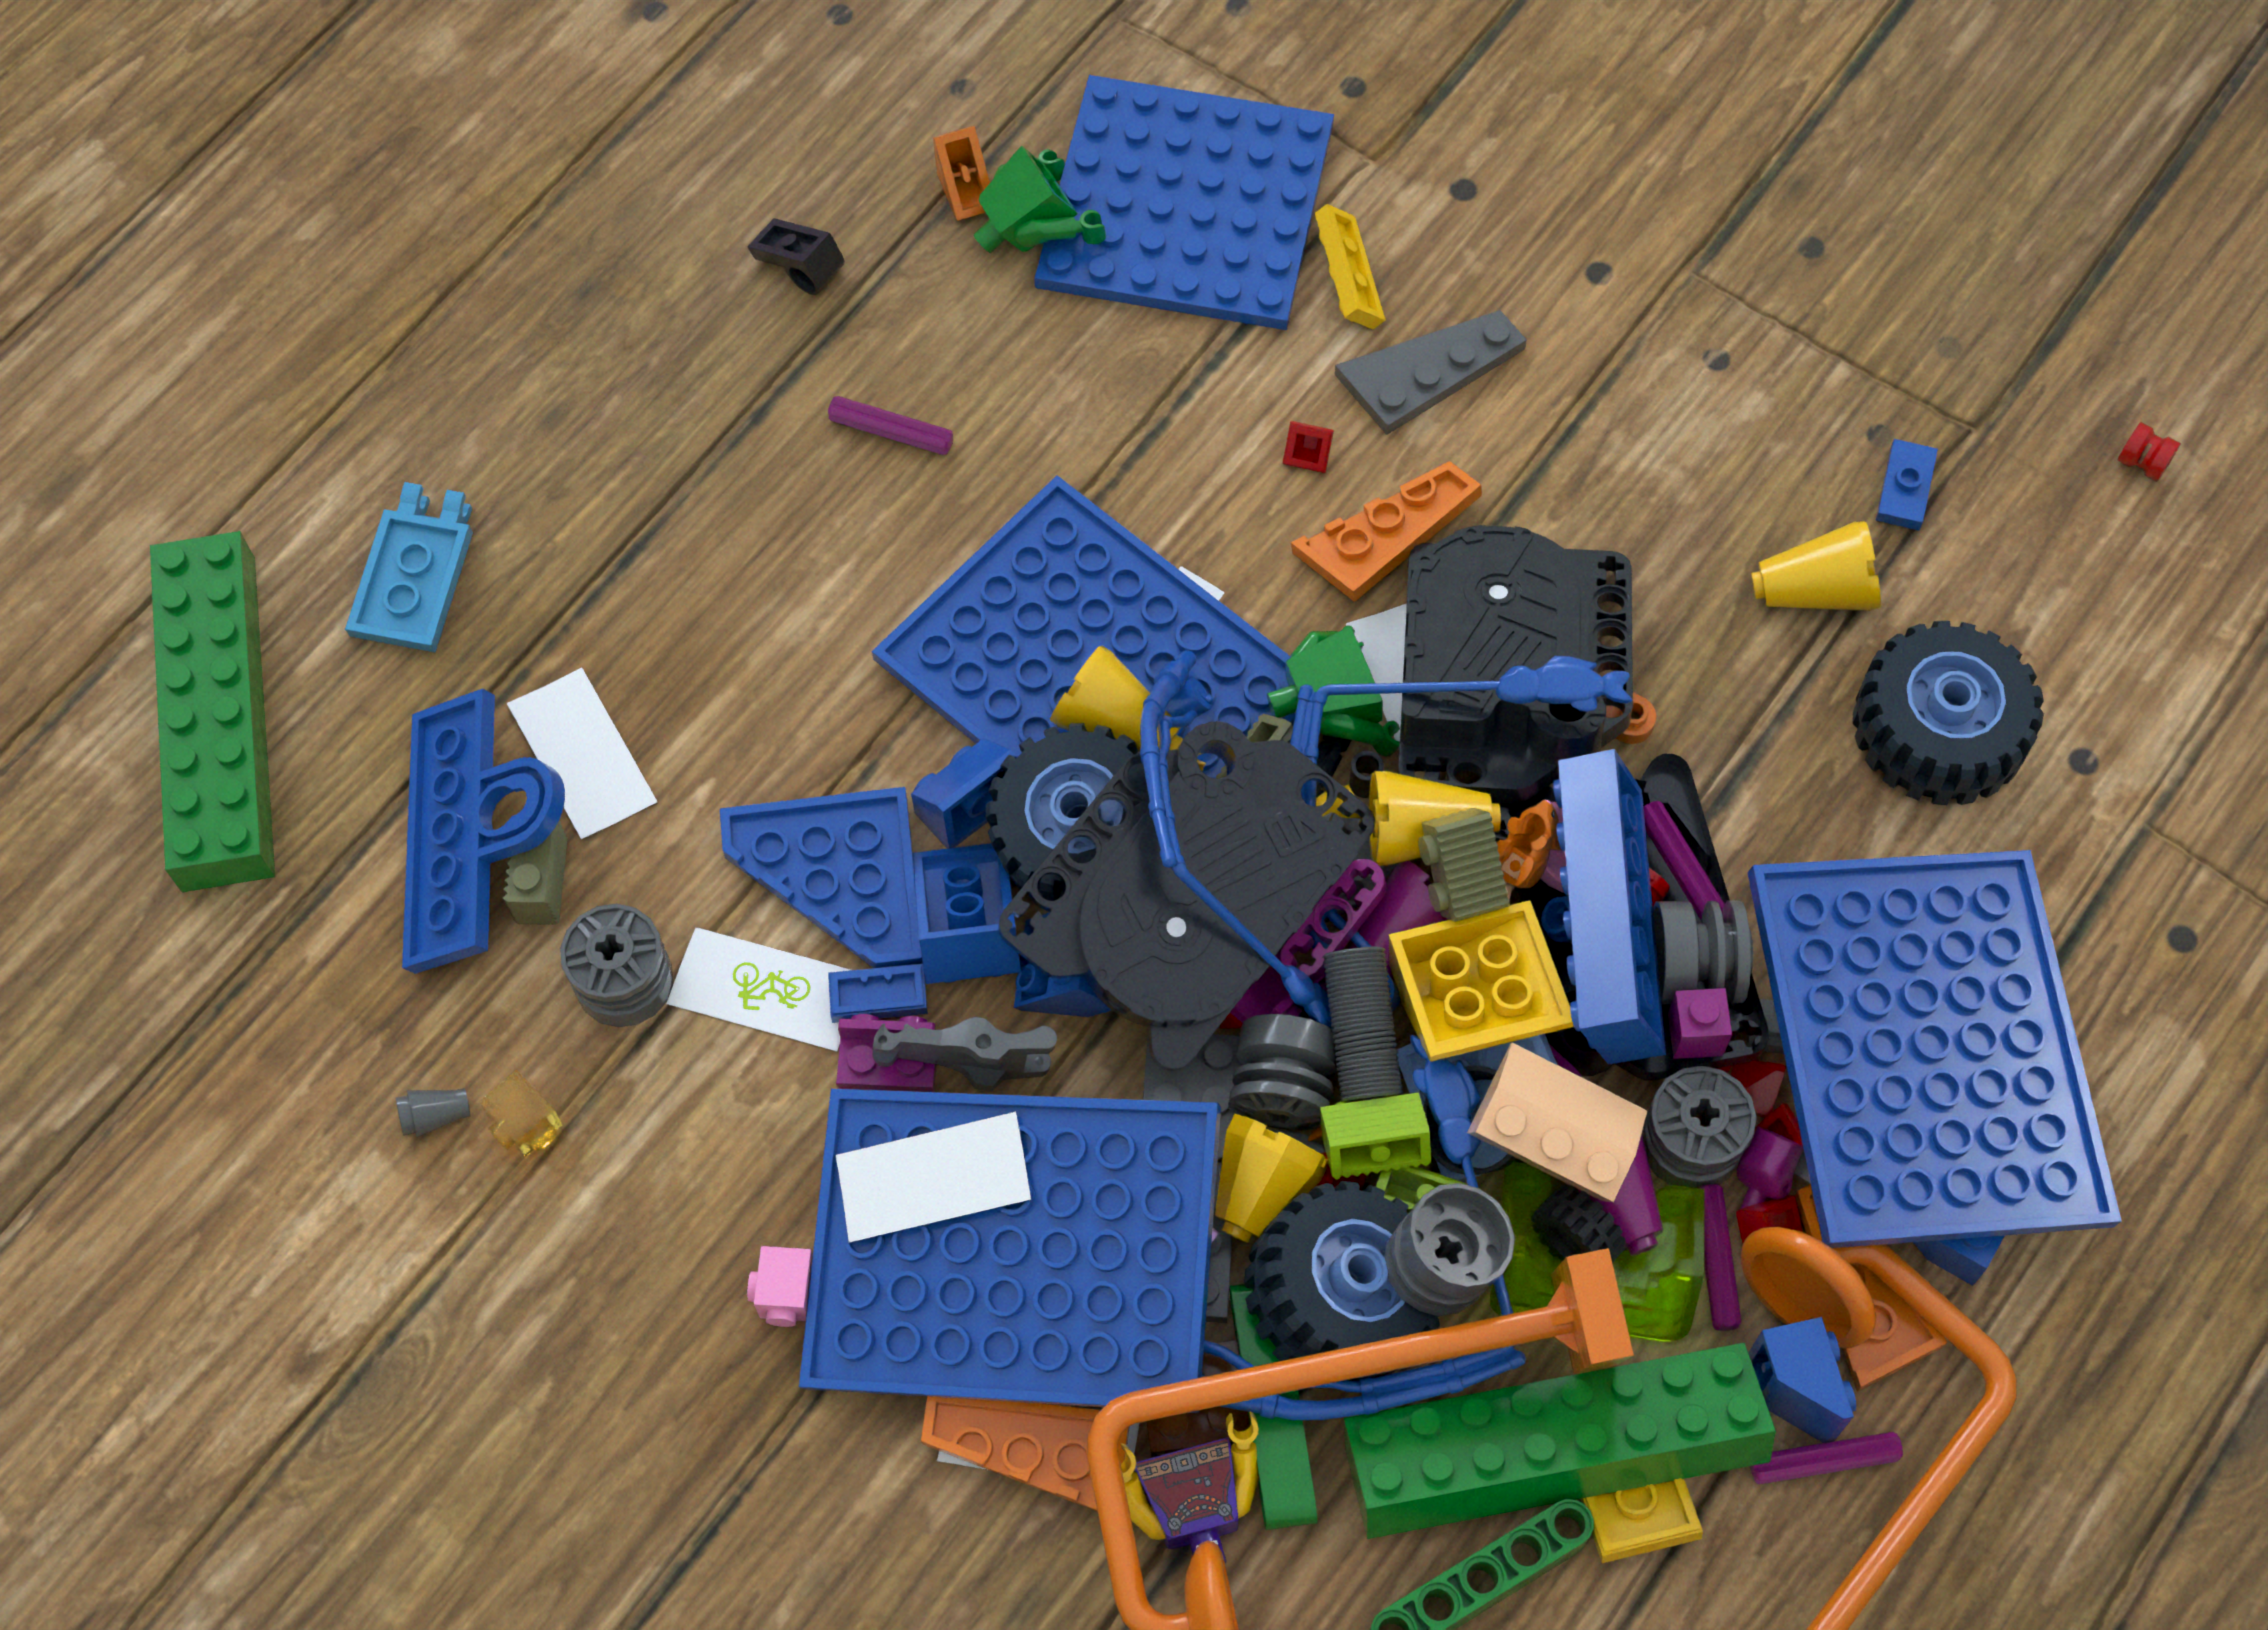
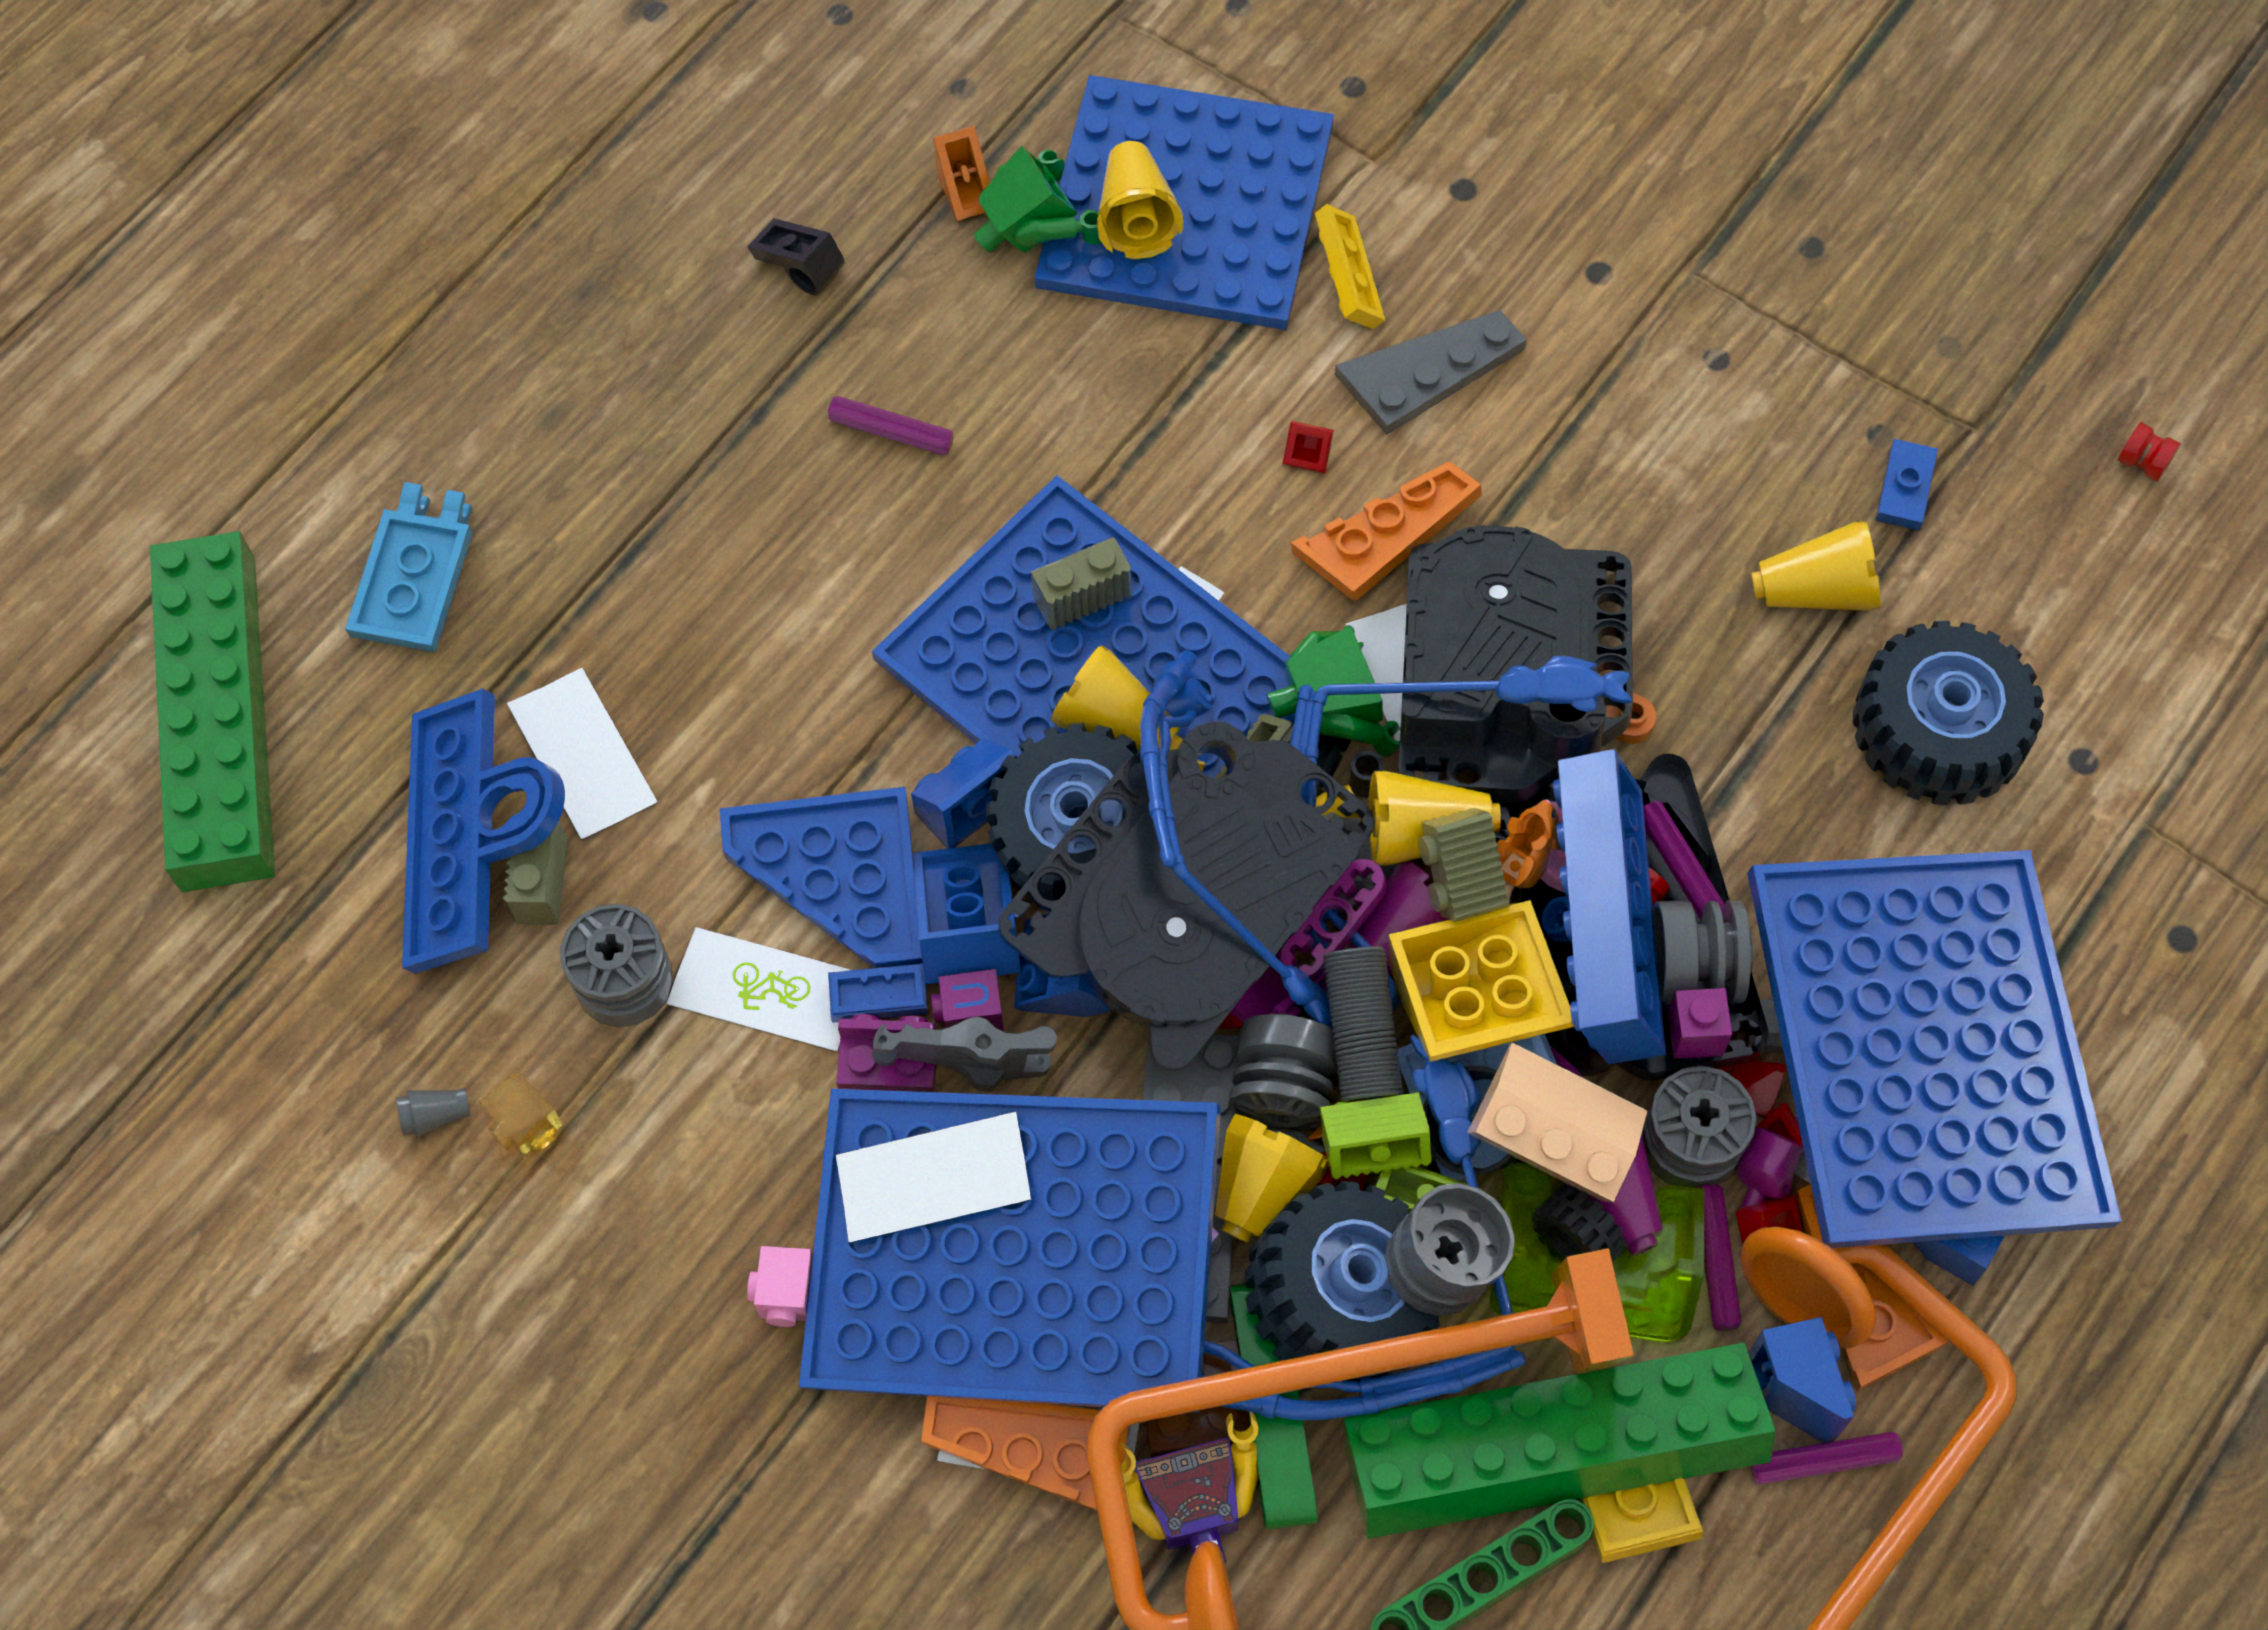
(968, 997): none -> magenta brick
(1082, 583): none -> olive brick
(1137, 204): none -> yellow cone

